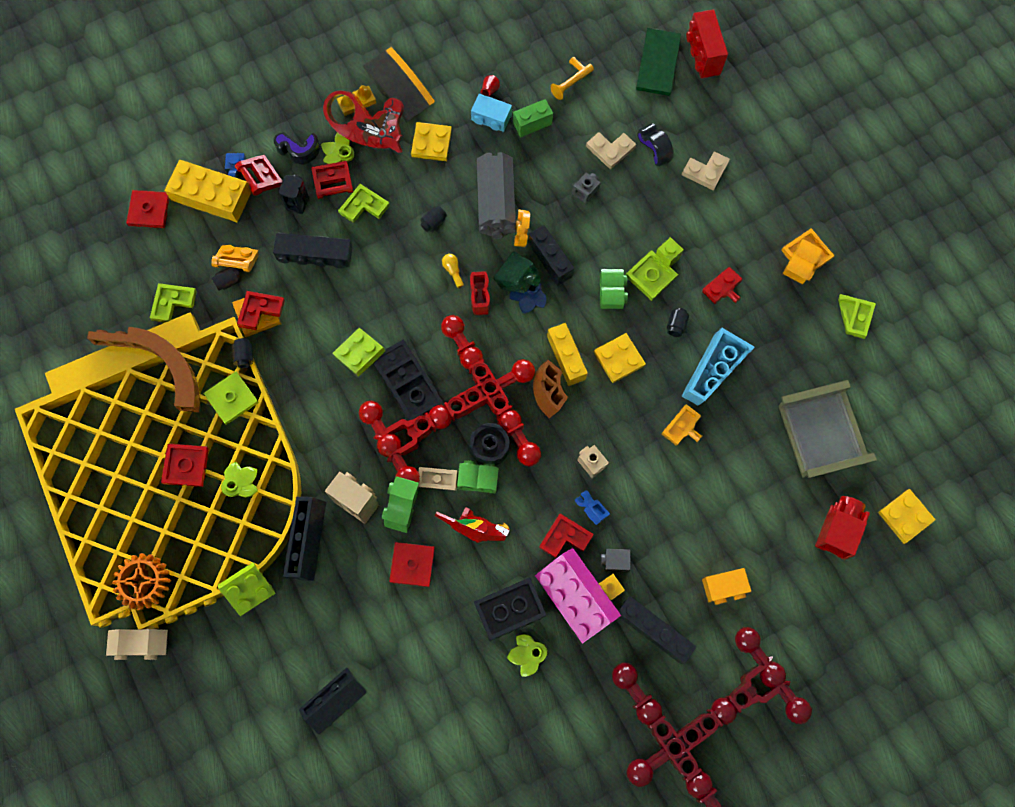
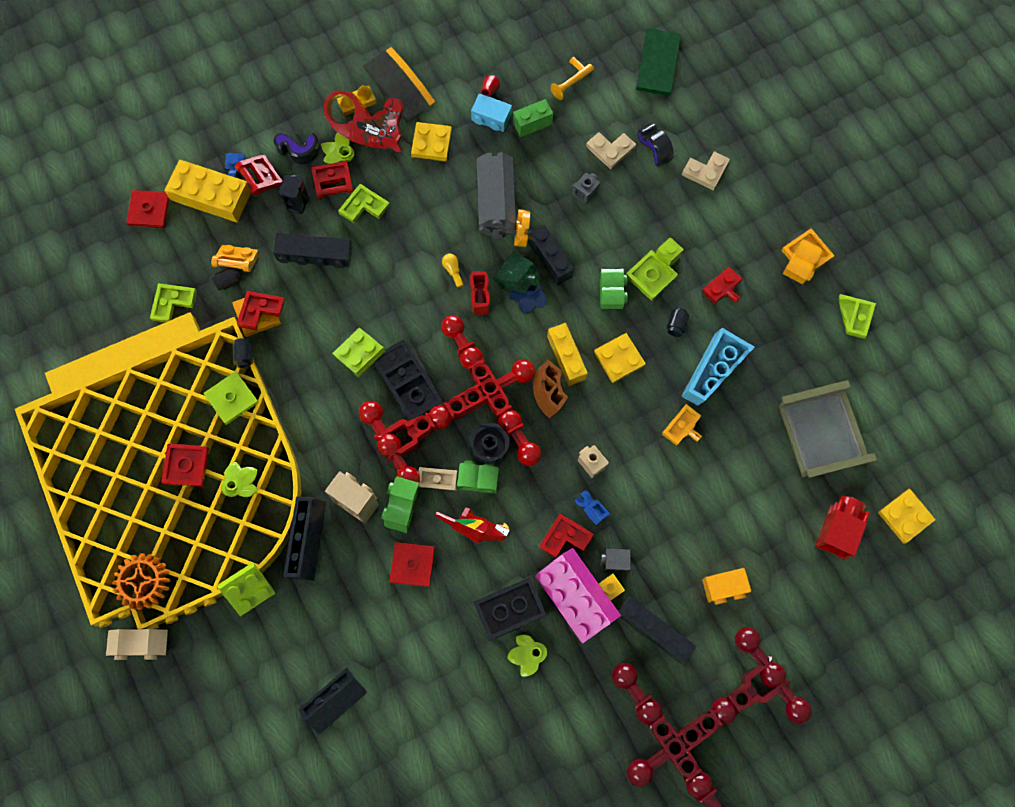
(186, 385): dark orange arch -> none
(433, 219): black brick -> none
(707, 44): red brick -> none

